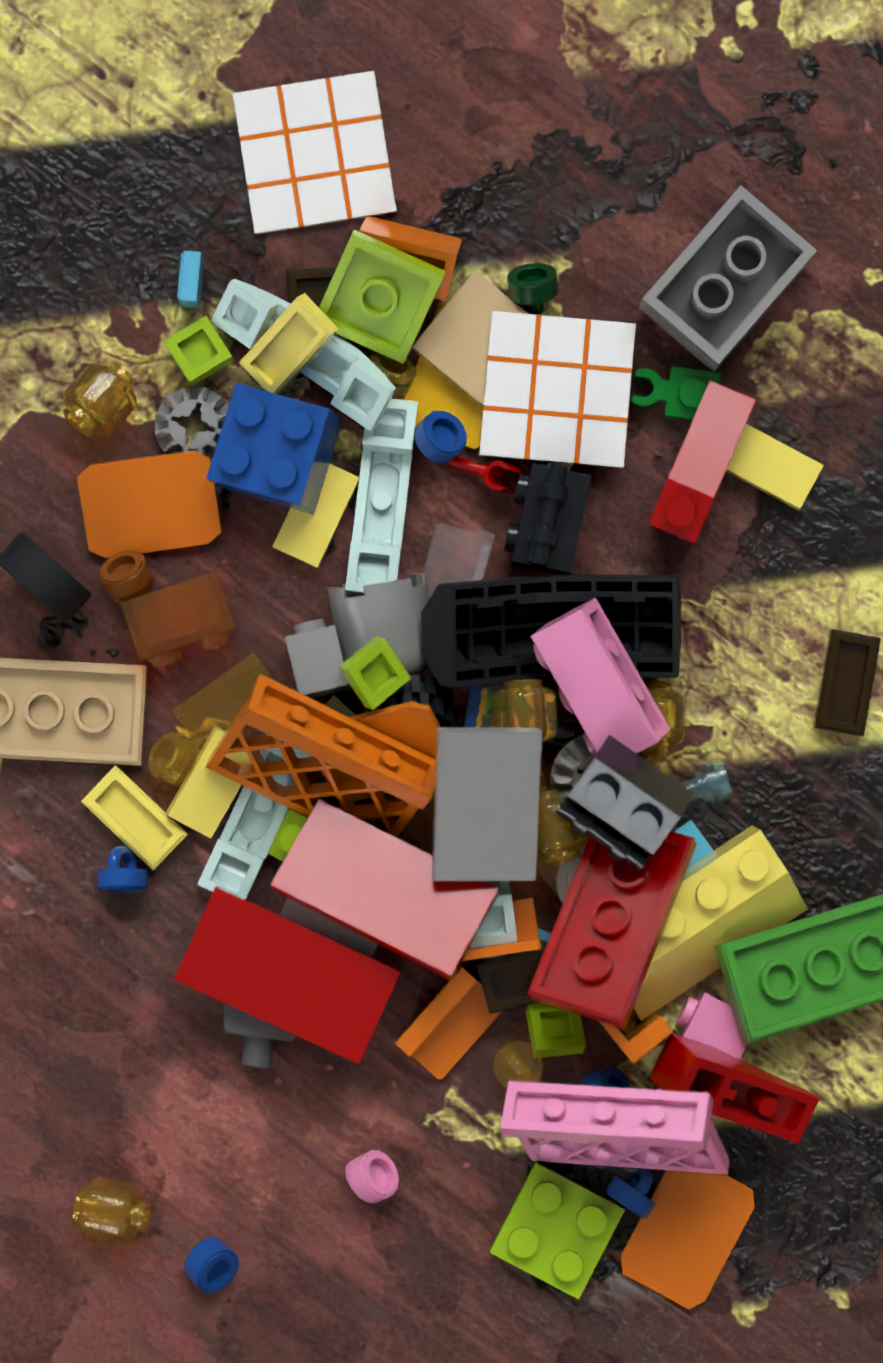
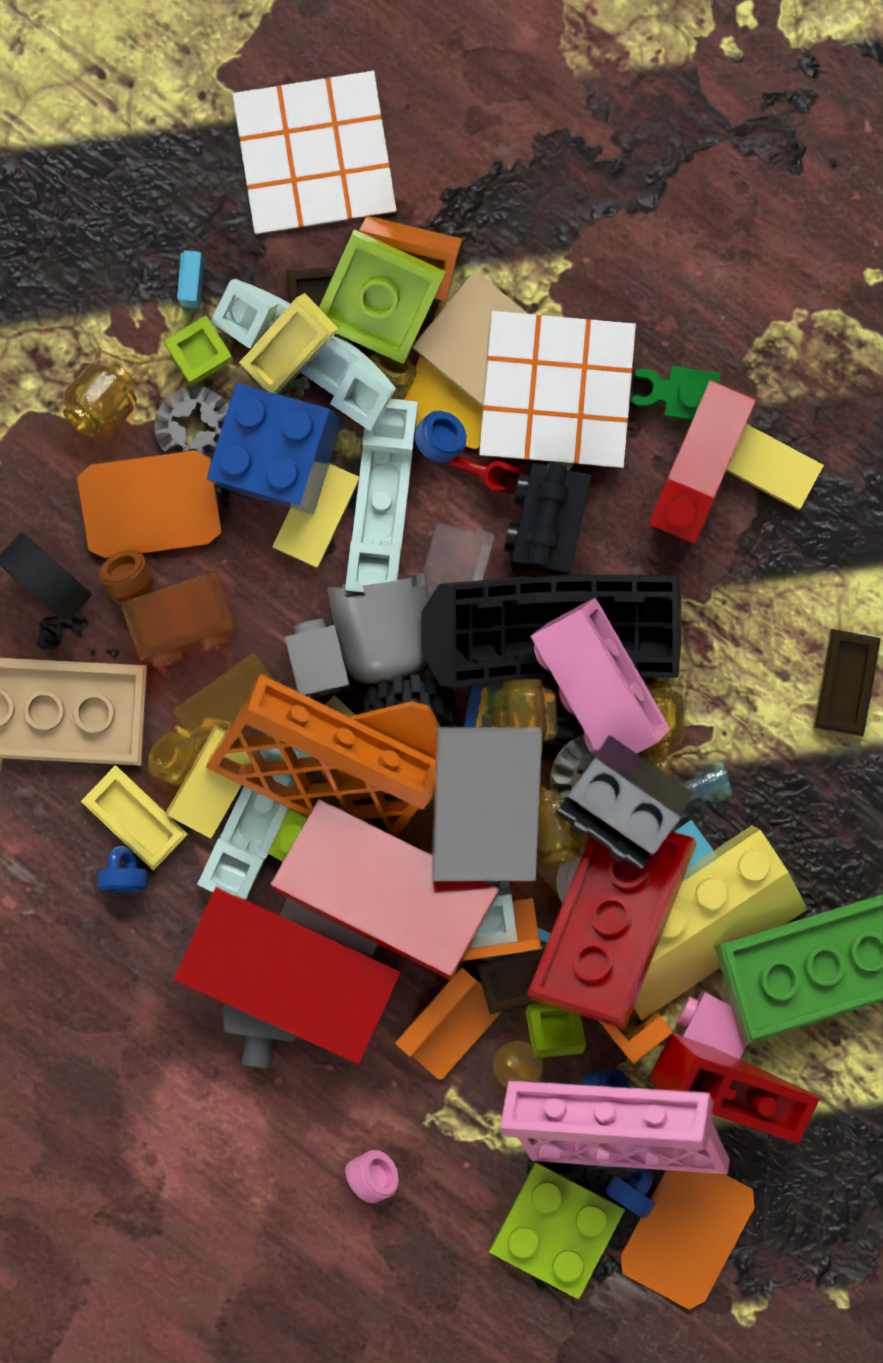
(110, 1211): clear yellow head -> none
(211, 1265): blue tile -> none
(374, 672): lime plate -> none
(533, 286): dark green tile -> none
(727, 278): light grey brick -> none

